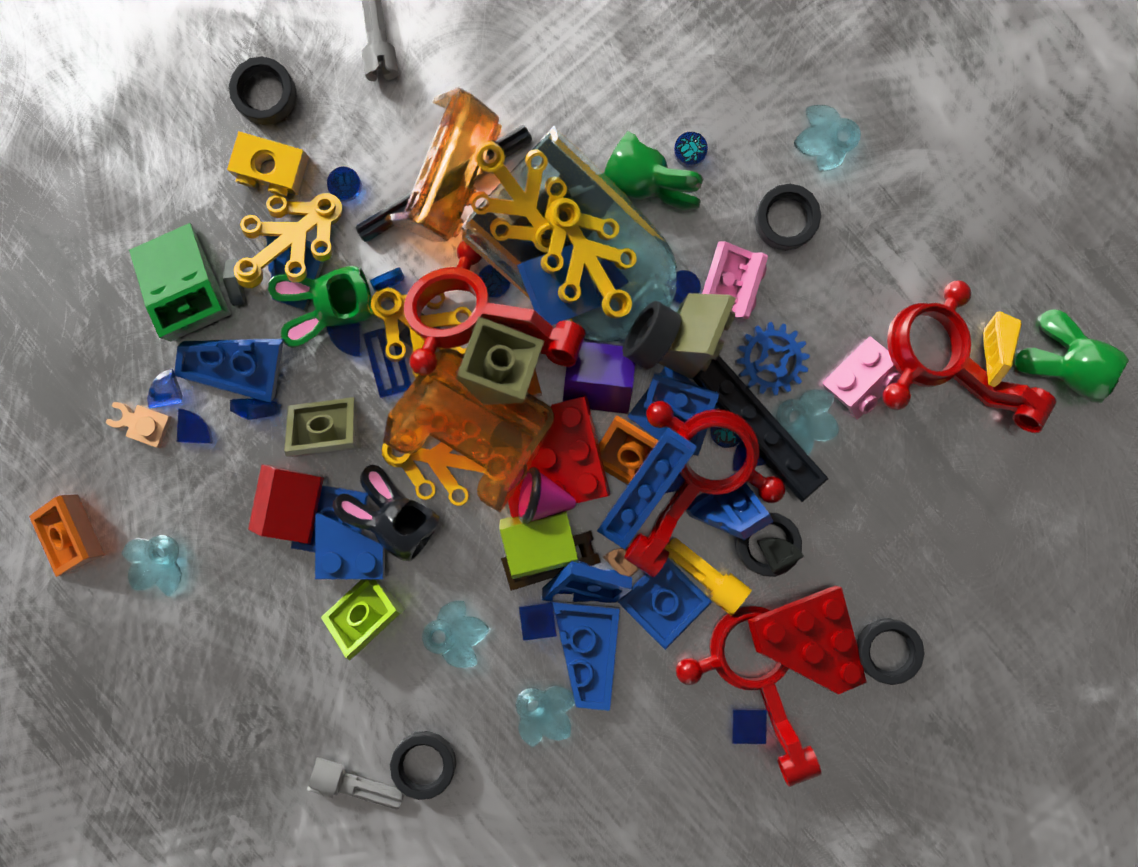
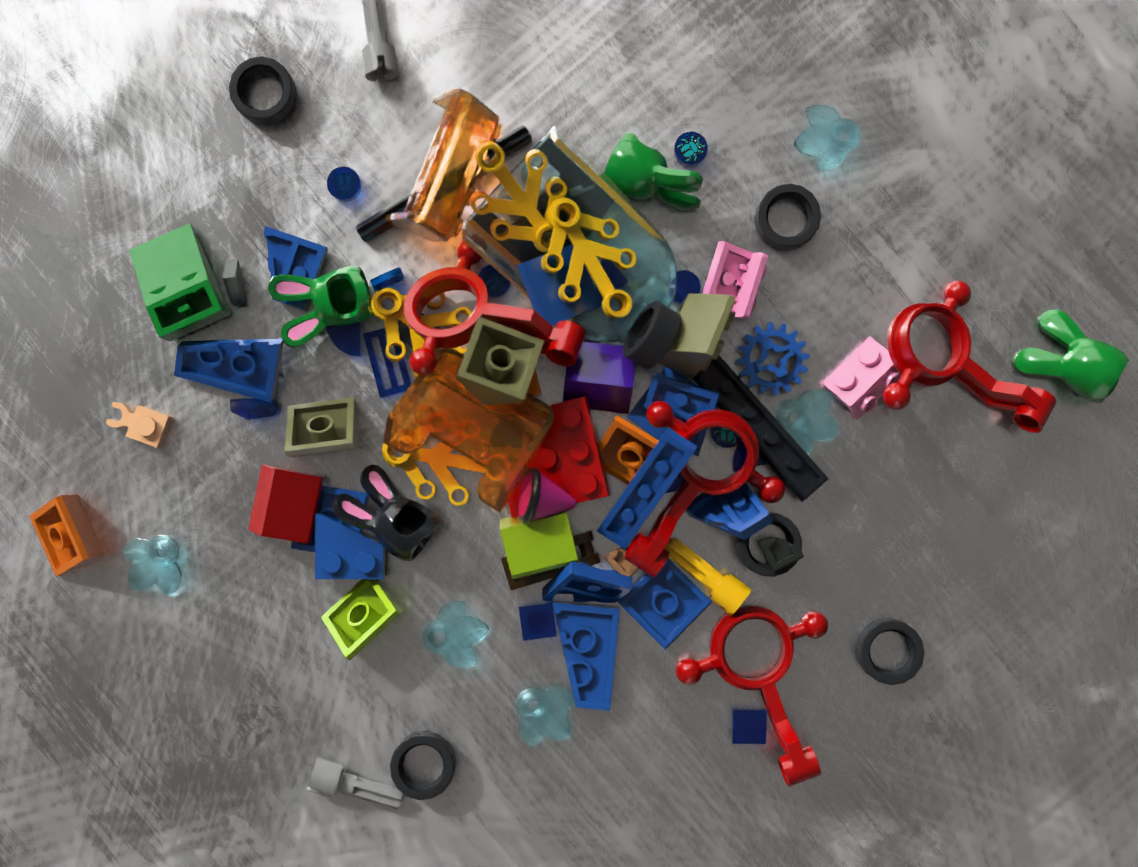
(164, 390): clear blue tile -> none
(192, 428): clear blue tile -> none
(252, 151): yellow brick -> none
(290, 235): yellow plant -> none
(812, 640): red plate -> none
(1000, 345): yellow slope -> none

